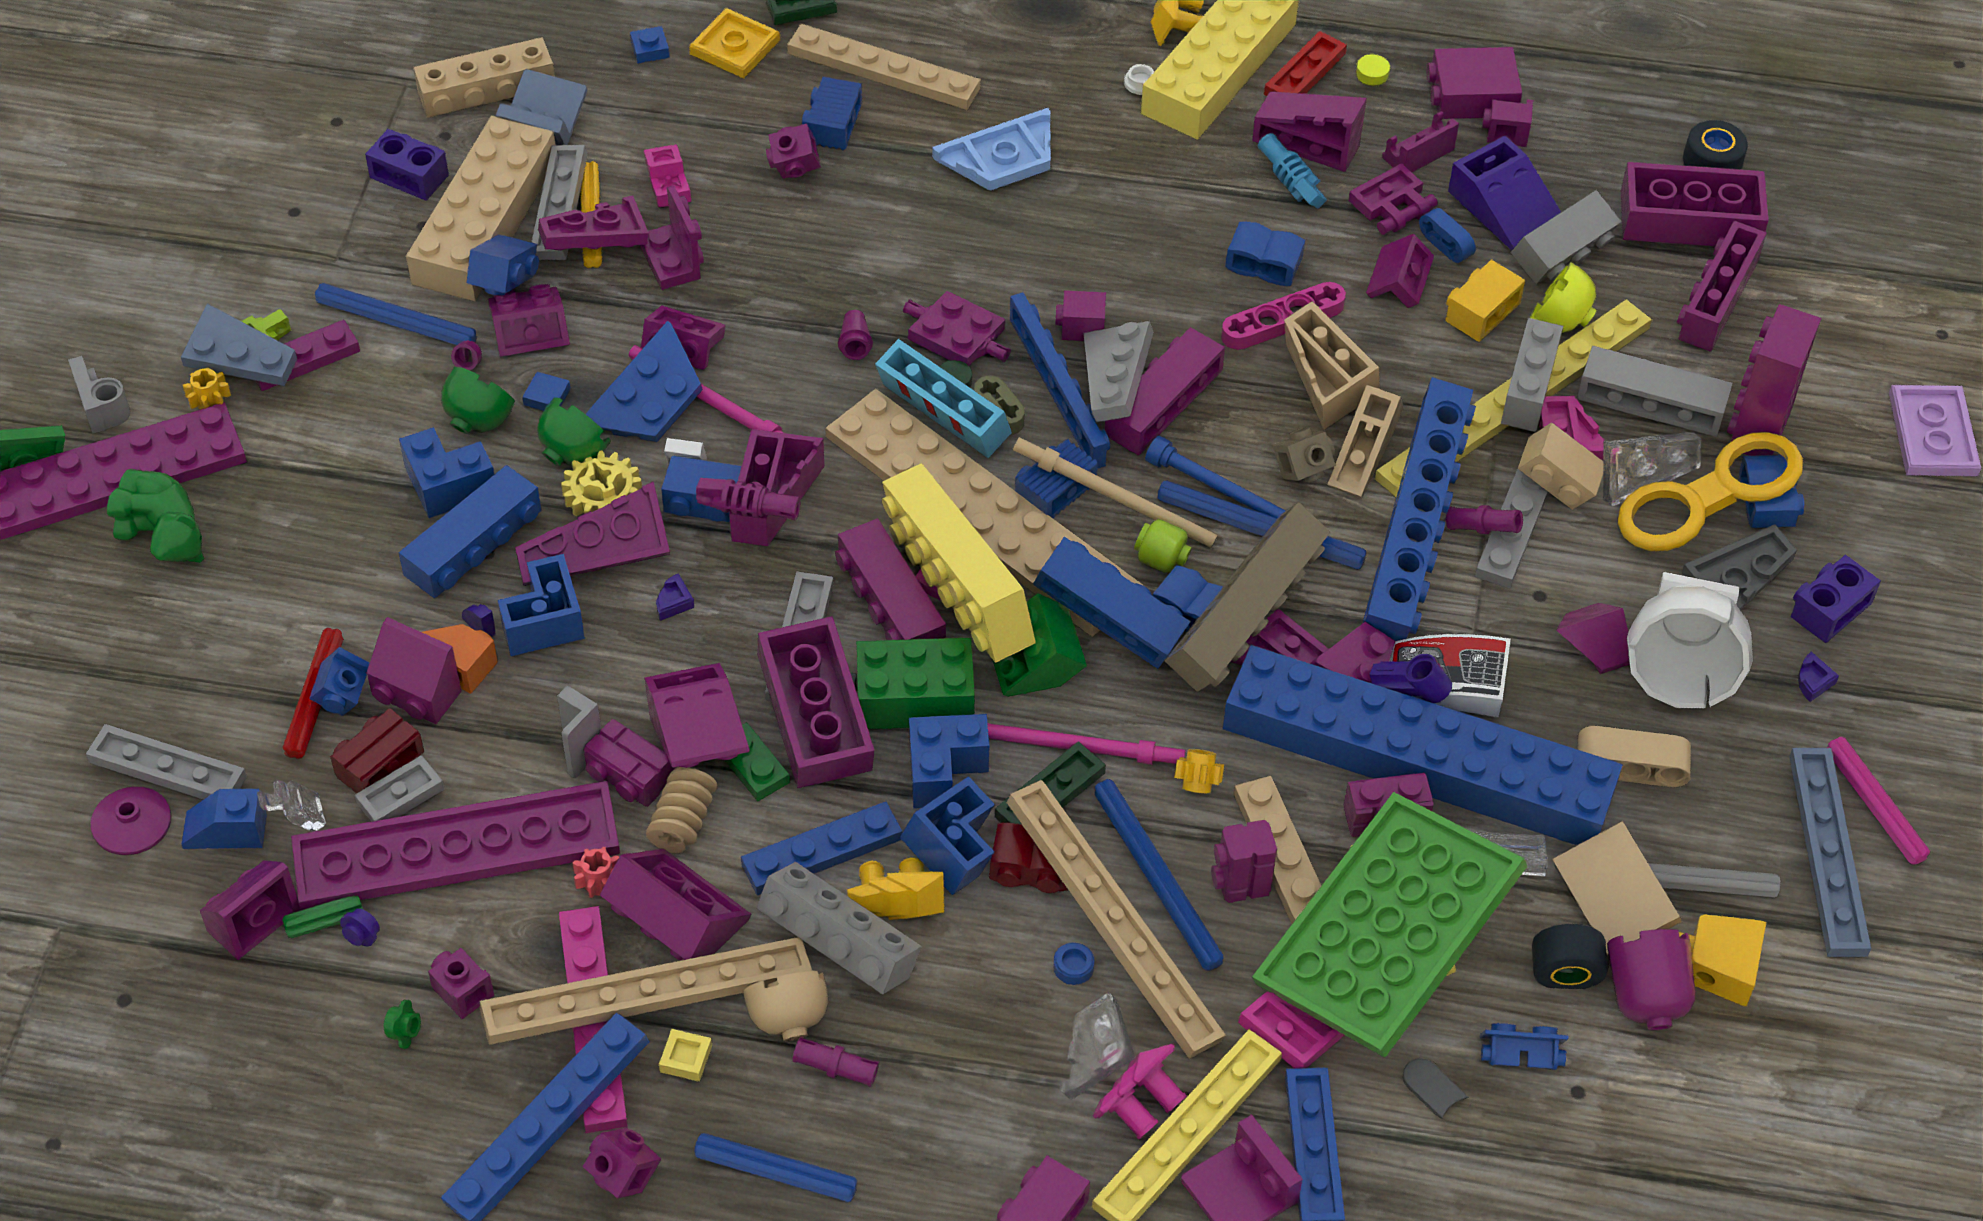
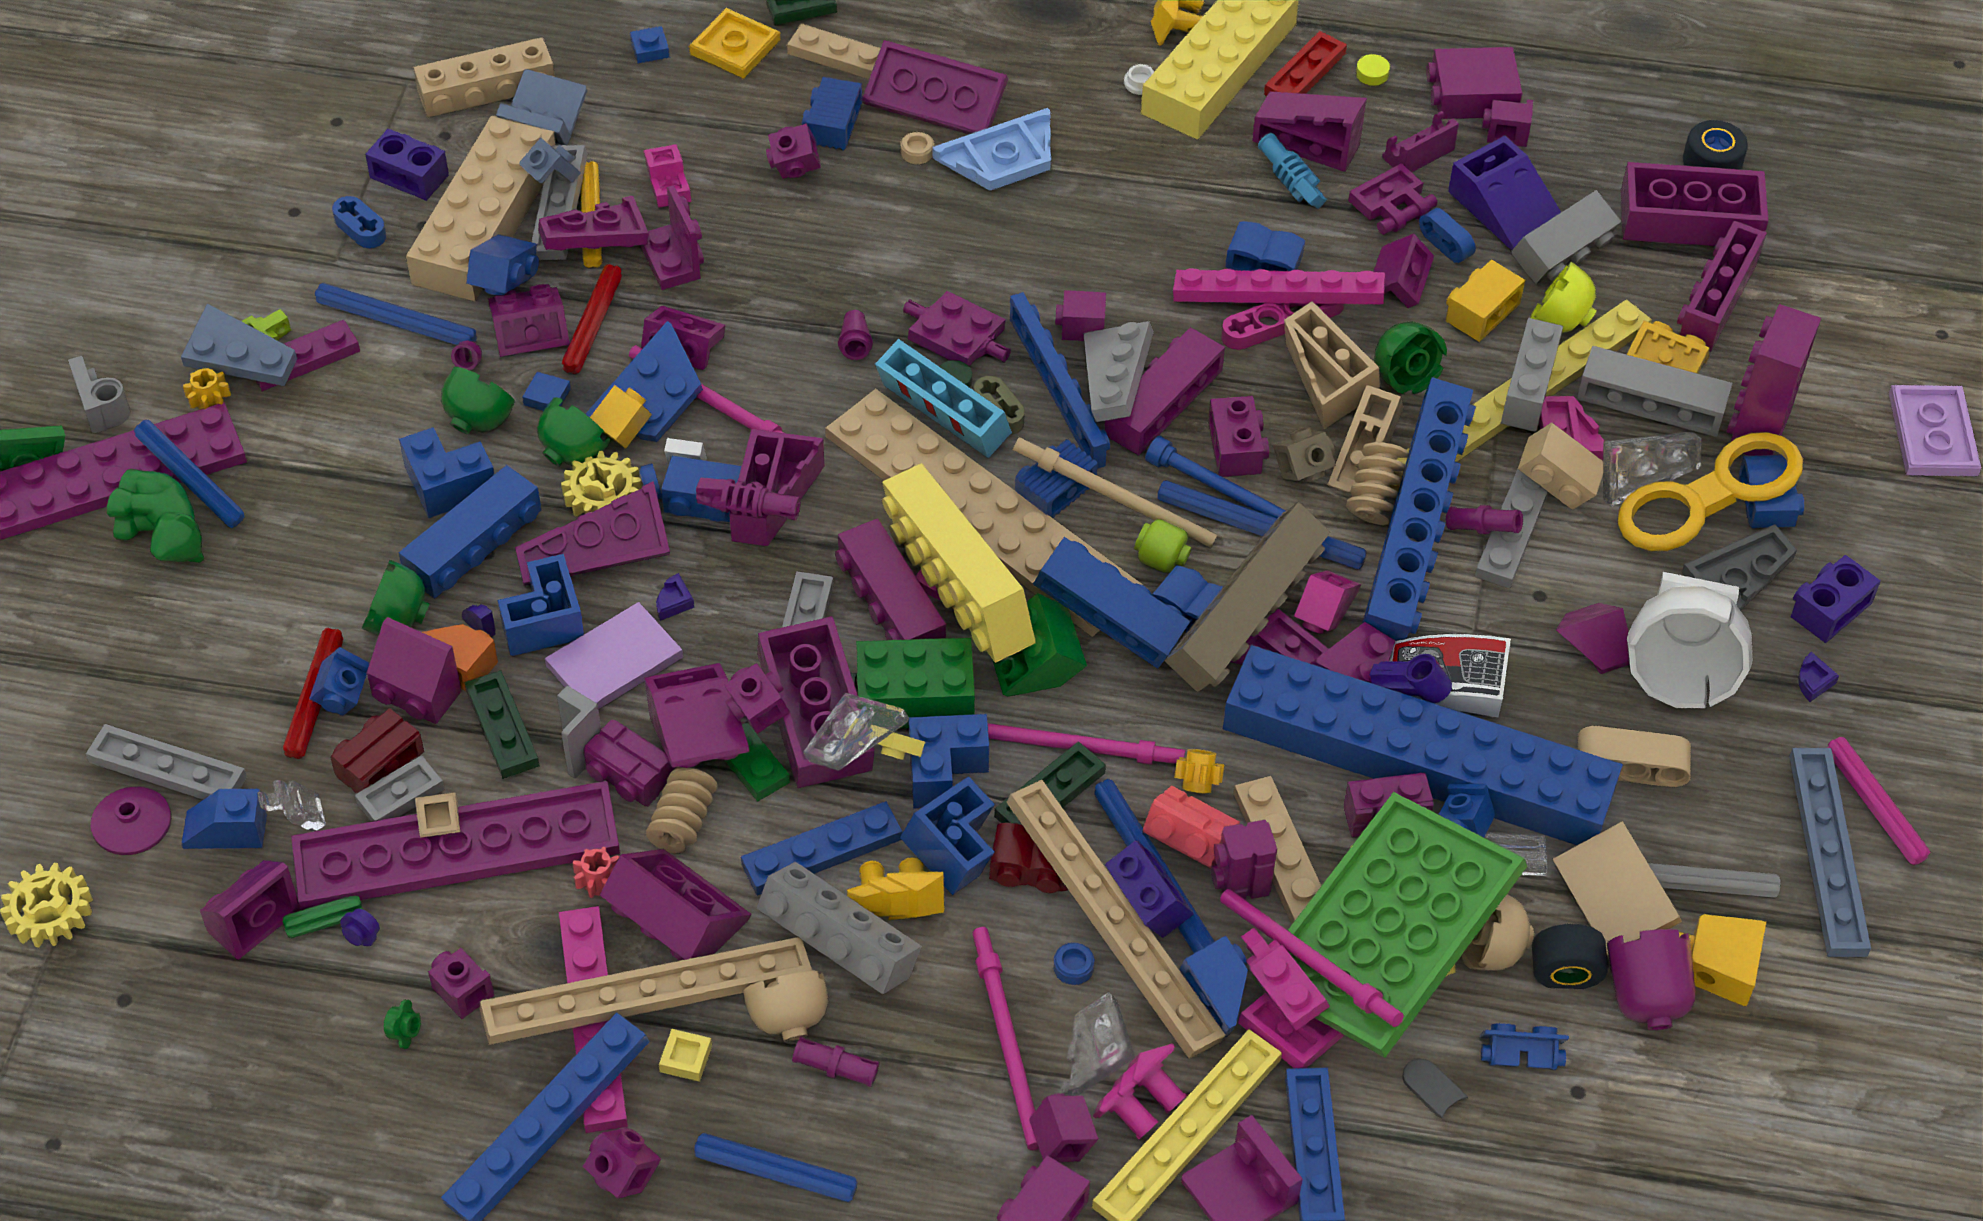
(46, 905): none -> light yellow gear
(189, 473): none -> blue axle
(364, 217): none -> blue beam
(398, 598): none -> green cylinder
(437, 814): none -> tan slope
(502, 724): none -> dark green plate
(543, 159): none -> sand blue bracket
(591, 319): none -> red axle
(615, 656): none -> lavender tile
(621, 415): none -> yellow brick
(648, 475): none -> blue tile
(756, 697): none -> magenta brick
(852, 730): none -> clear wing
(897, 745): none -> light yellow plate
(917, 148): none -> tan tile
(934, 88): none -> magenta tile
(989, 969): none -> dark pink bar
(1063, 1128): none -> magenta brick
(1149, 889): none -> dark purple brick
(1187, 825): none -> coral brick
(1218, 980): none -> blue slope
(1237, 436): none -> magenta brick
(1279, 286): none -> dark pink plate
(1283, 980): none -> dark pink hinge
(1326, 601): none -> dark pink slope
(1363, 995): none -> dark pink bar
(1374, 481): none -> tan piece
(1409, 356): none -> green cylinder
(1469, 807): none -> blue brick
(1501, 938): none -> tan cylinder
(1661, 345): none -> yellow bracket

